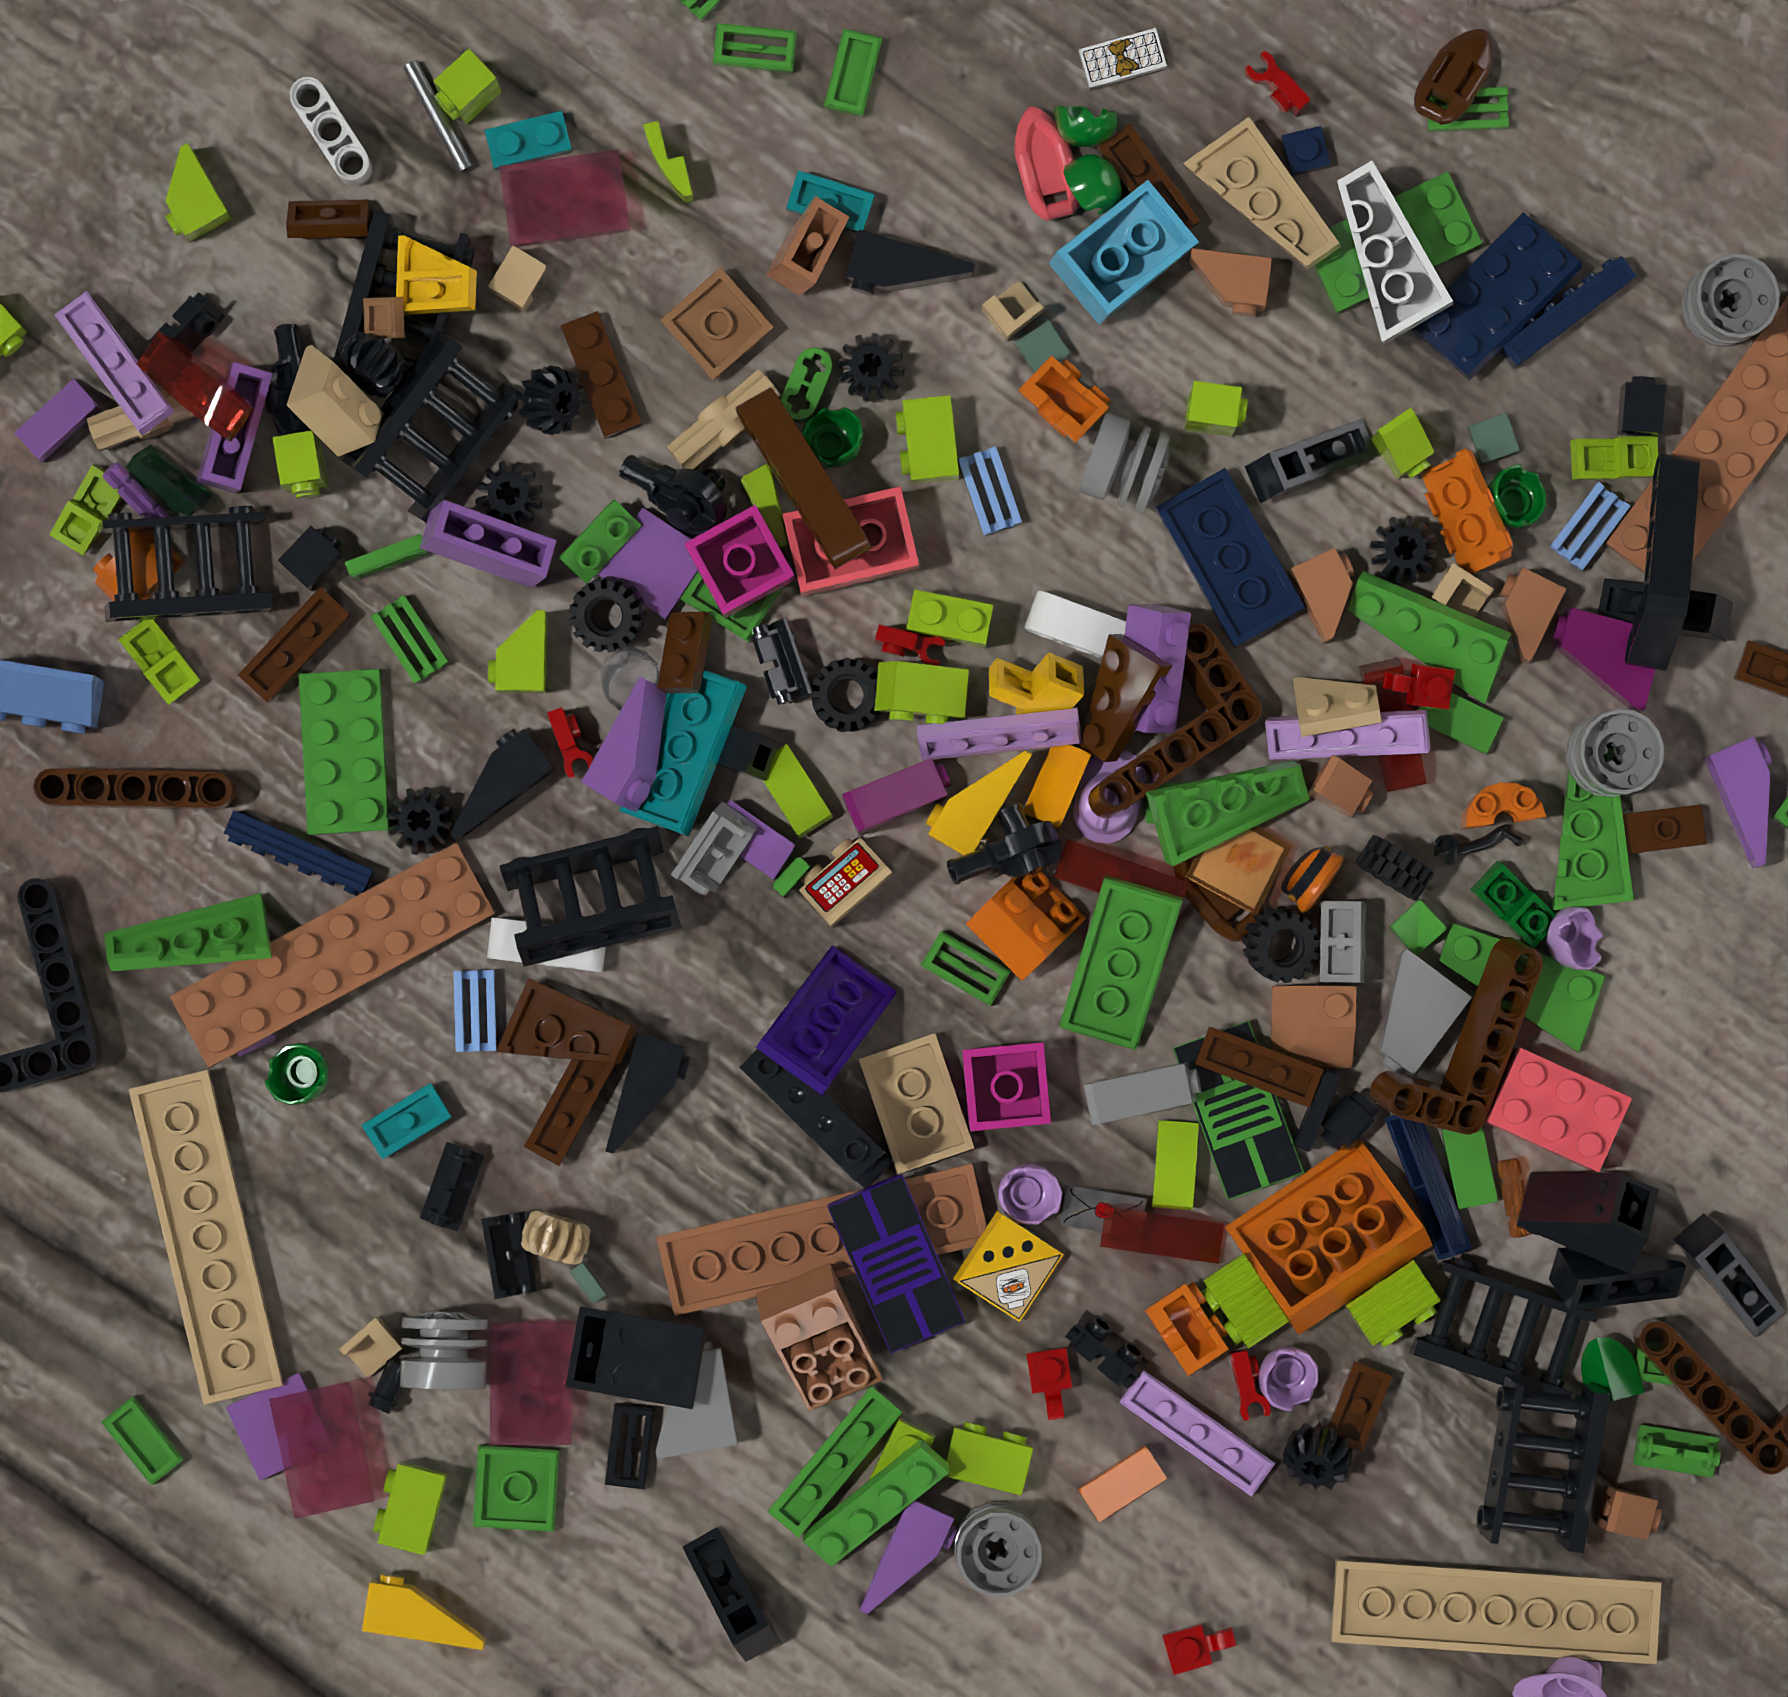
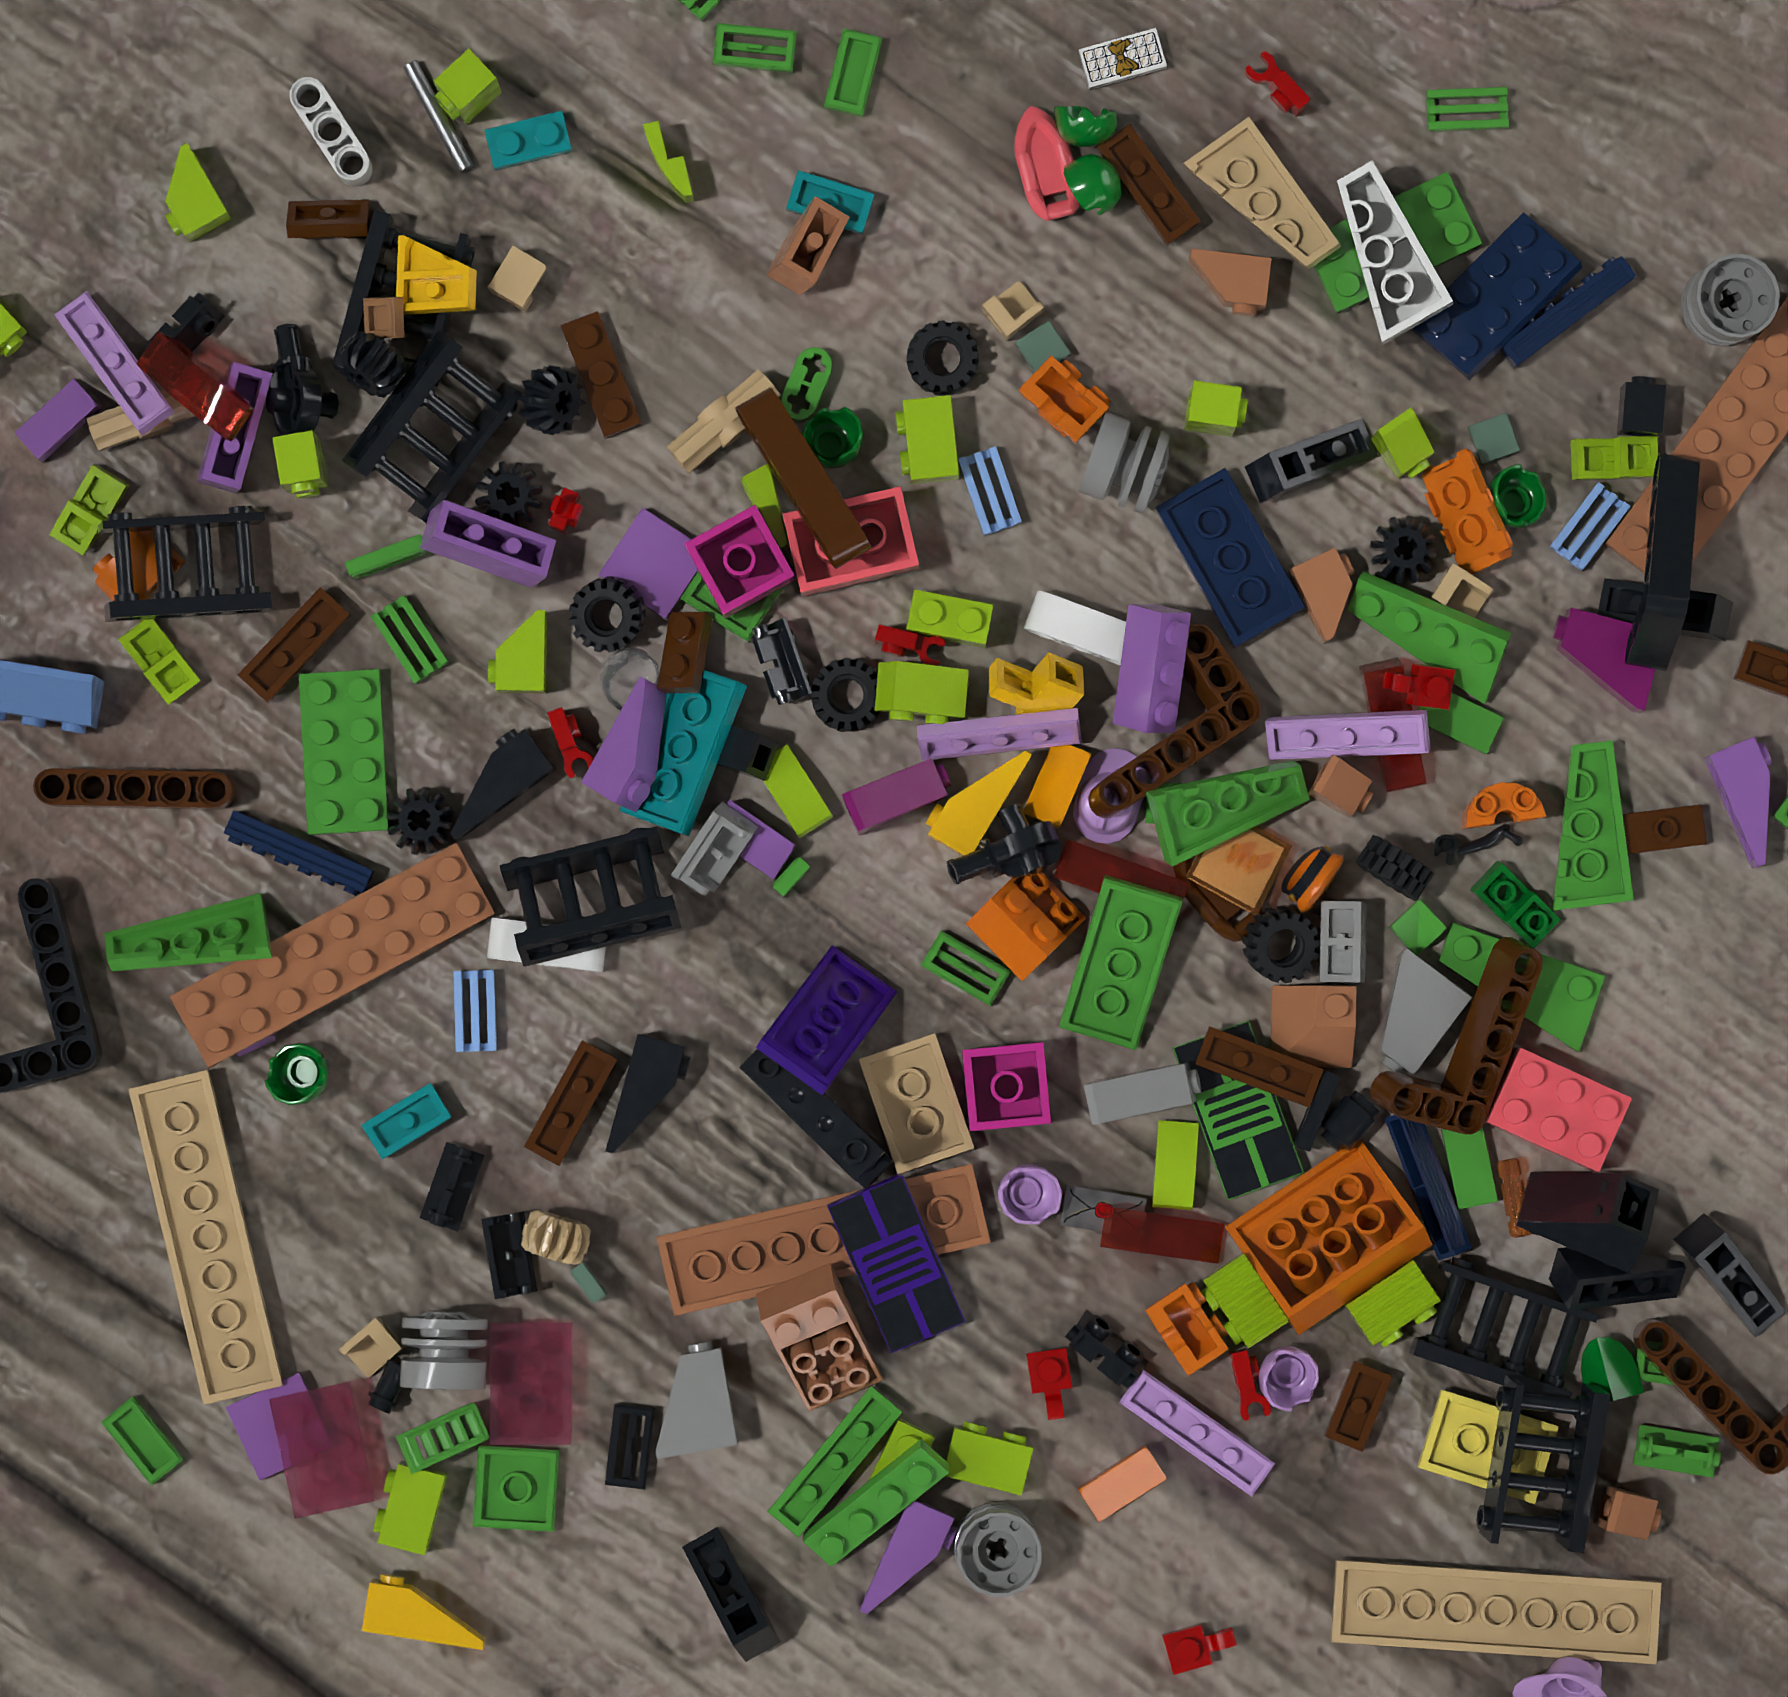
(133, 492): medium lavender axle -> none
(169, 481): clear green plate -> none
(312, 556): black brick -> none
(333, 404): tan slope -> none
(466, 1429): none -> bright green slope
(563, 1028): reddish brown wing -> none
(564, 198): clear pink plate -> none
(565, 511): none -> red plate
(600, 541): bright green hinge -> none
(636, 1357): black slope -> none
(667, 488): black pin -> none
(717, 324): medium nougat plate -> none
(844, 881): slope -> none
(884, 371): black gear -> none
(894, 266): black slope -> none
(942, 332): none -> black tyre
(1008, 1266): tile -> none
(1120, 692): reddish brown wing -> none
(1123, 252): medium azure slope -> none
(1305, 151): dark blue plate -> none
(1317, 1456): black gear -> none
(1334, 705): tan wing -> none
(1455, 76): reddish brown piece -> none
(1463, 1441): none -> light yellow plate
(1529, 609): nougat slope -> none
(1573, 938): lavender hair -> none
(1637, 757): light grey wheel -> none

